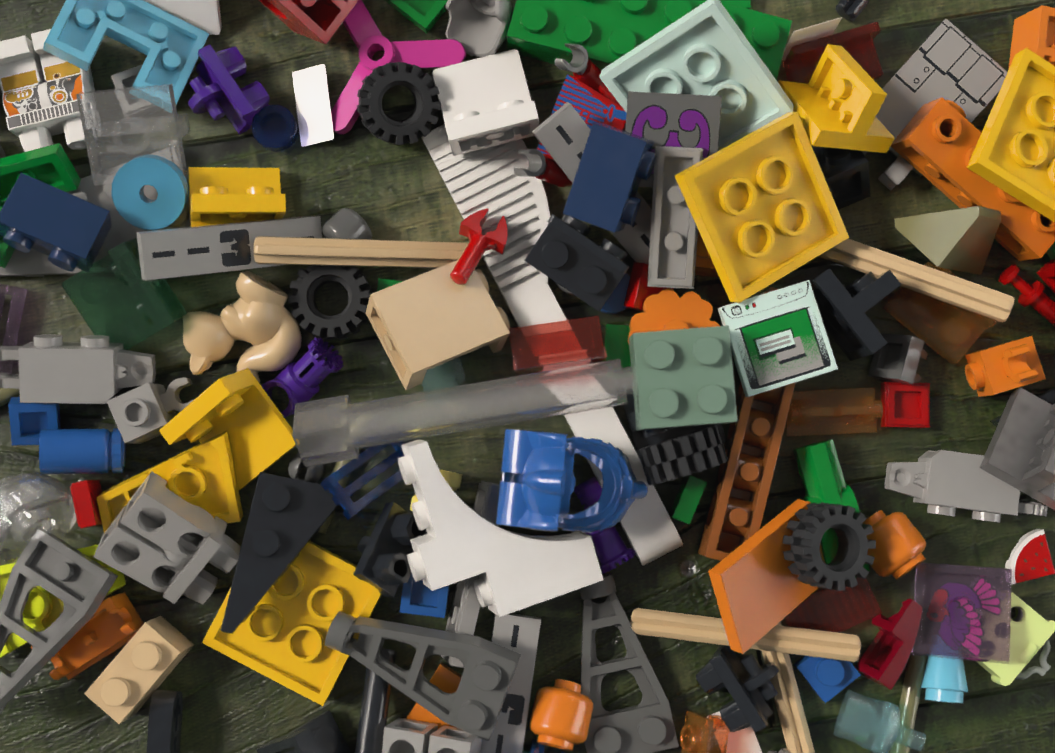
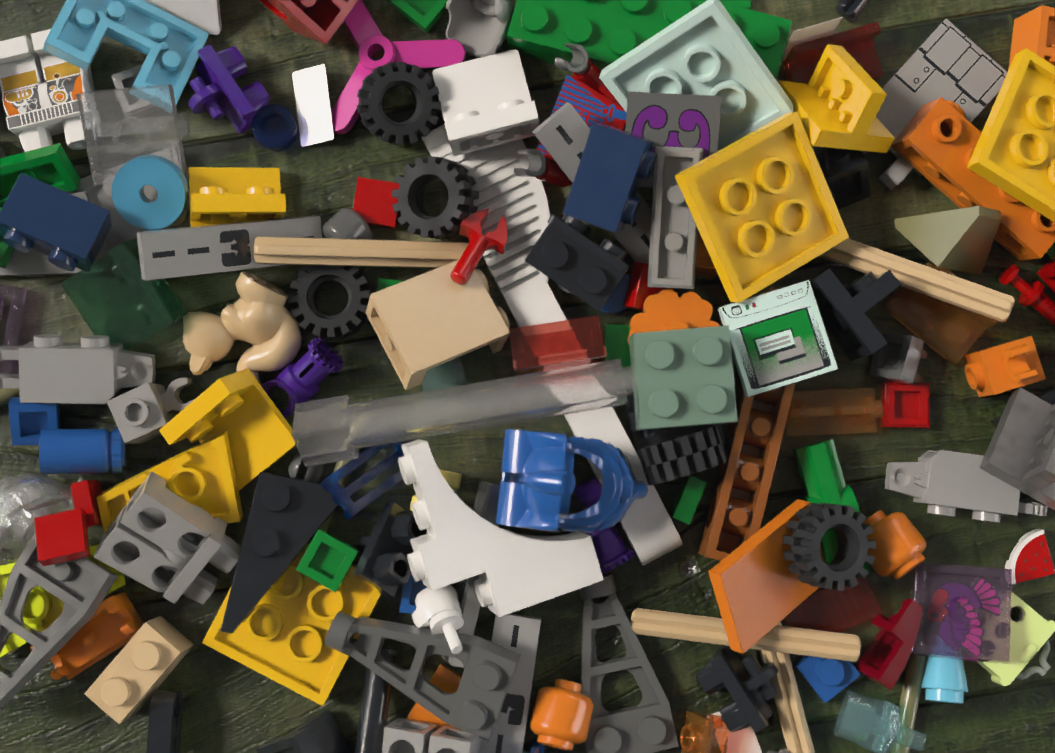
(62, 537): none -> red tile
(328, 560): none -> green tile
(375, 201): none -> red tile
(411, 197): none -> black tyre
(441, 612): none -> white piece

